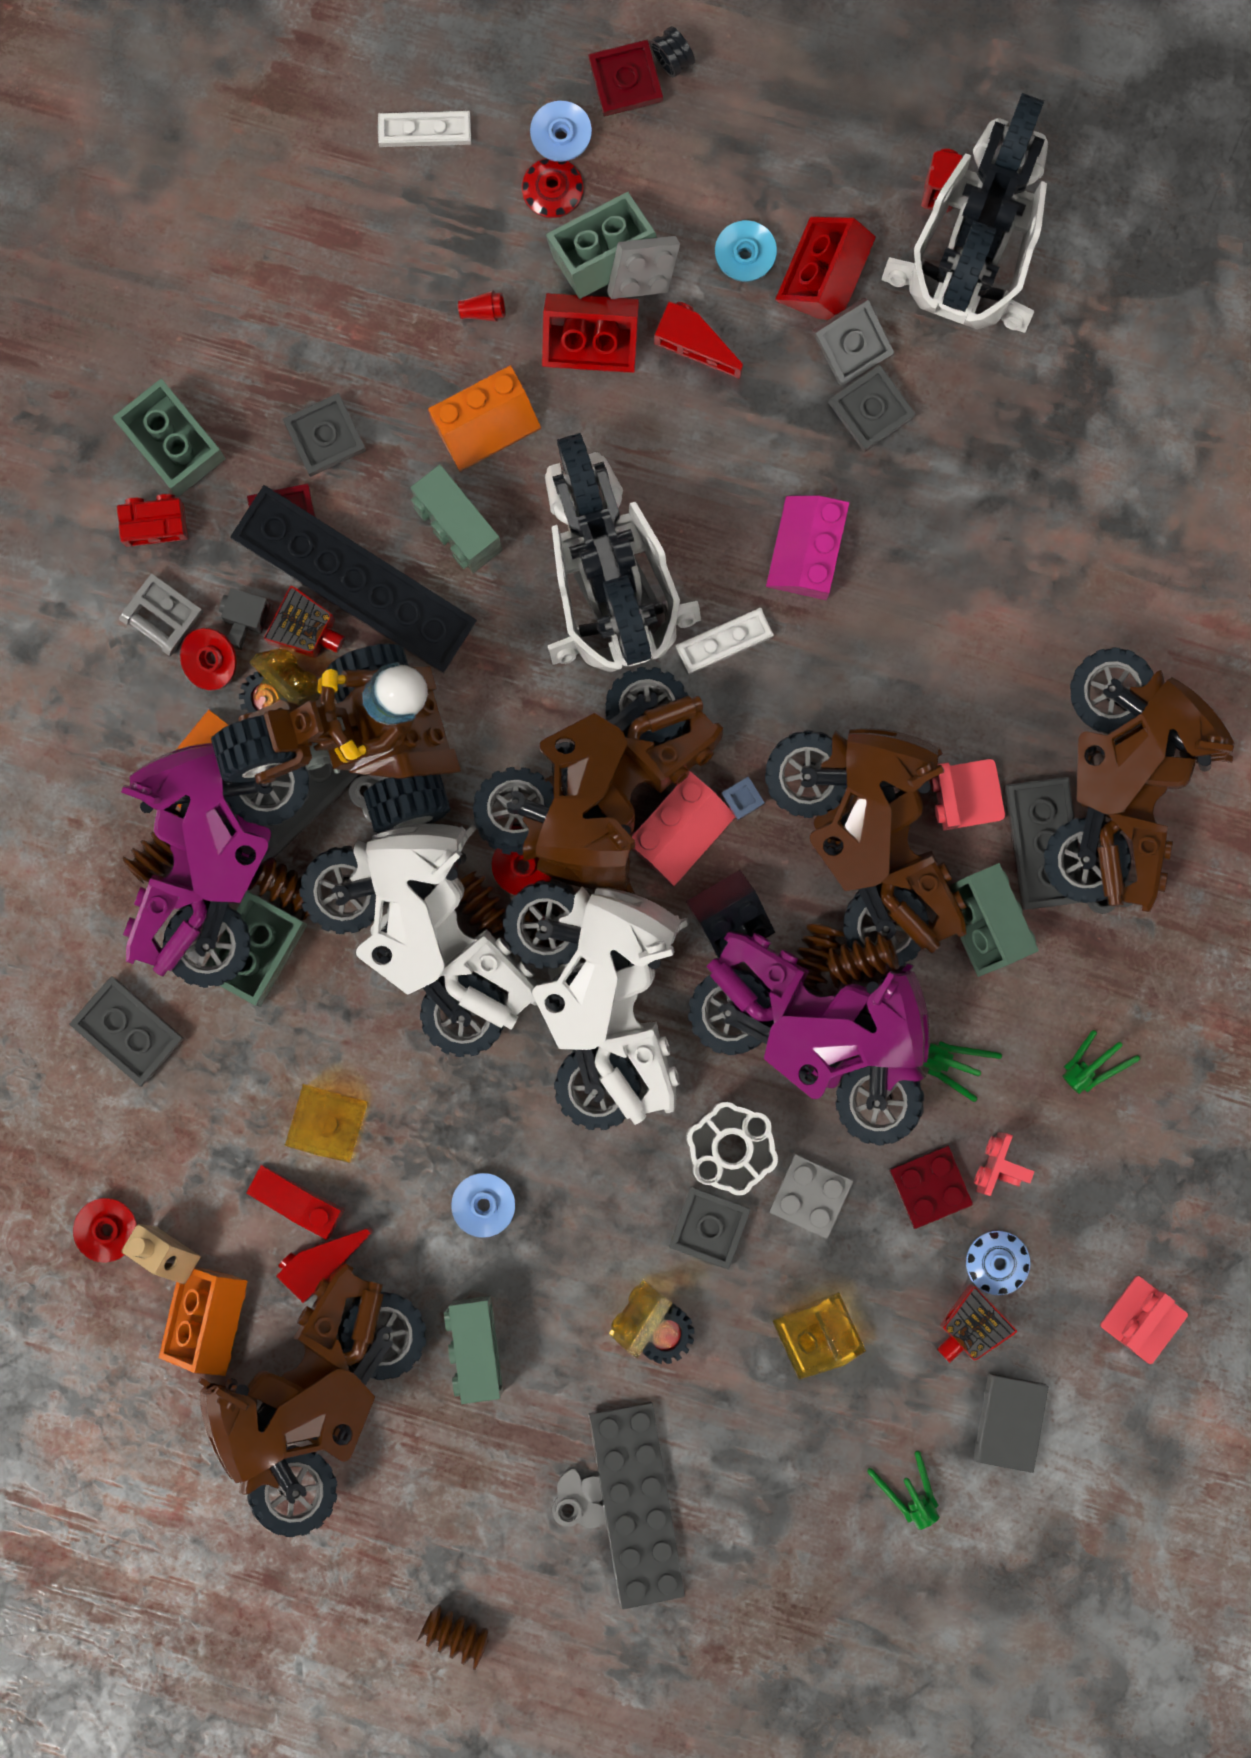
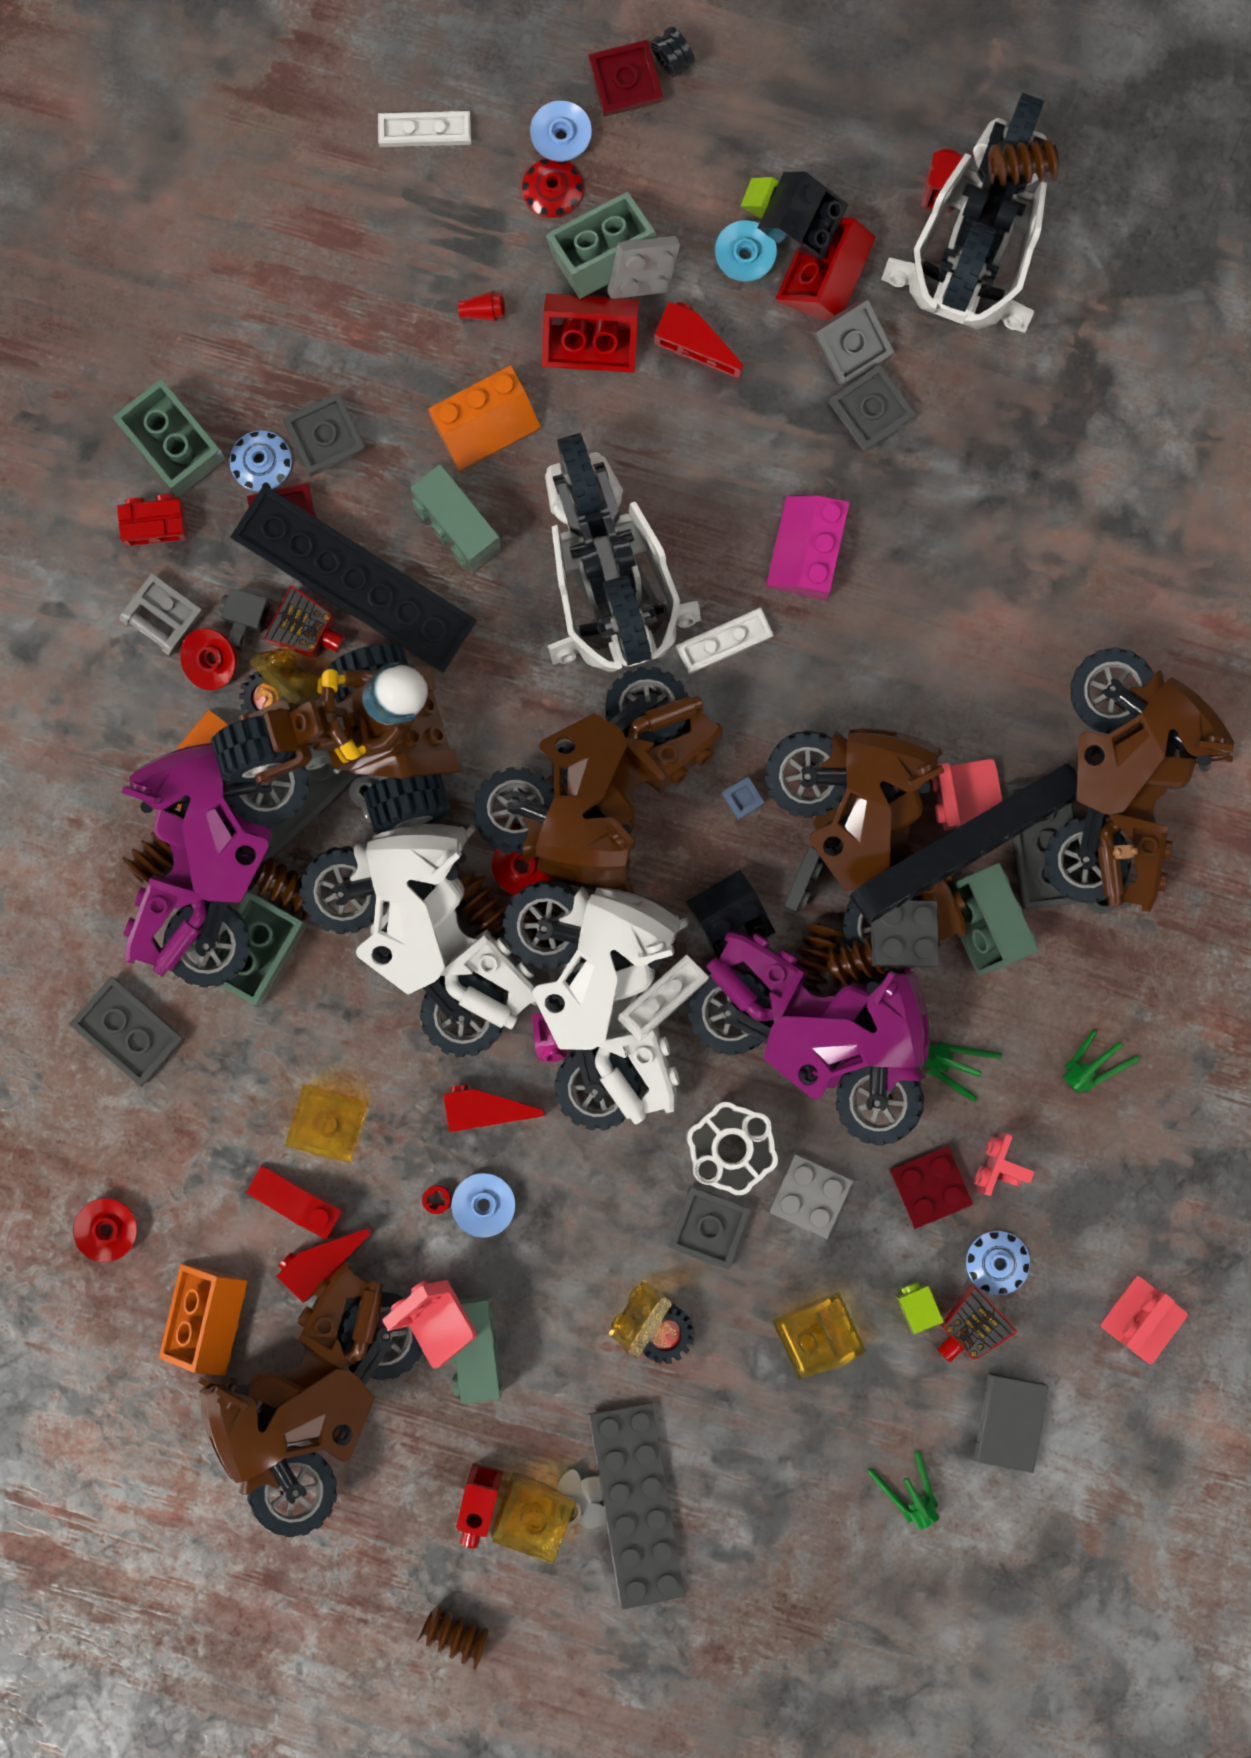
(153, 1247): tan torso -> none
(270, 471): none -> light blue dish
(431, 1191): none -> red bush
(435, 1321): none -> coral bracket
(478, 1108): none -> red slope
(478, 1504): none -> red torso
(532, 1518): none -> clear yellow slope
(544, 1042): none -> dark pink bracket
(663, 997): none -> white tile
(682, 828): coral slope -> none
(759, 195): none -> lime brick
(803, 214): none -> black slope
(808, 870): none -> dark grey plate
(906, 936): none -> dark grey plate
(919, 1307): none -> lime brick
(966, 844): none -> black beam
(1023, 161): none -> reddish brown piece
(1124, 851): none -> medium nougat piece

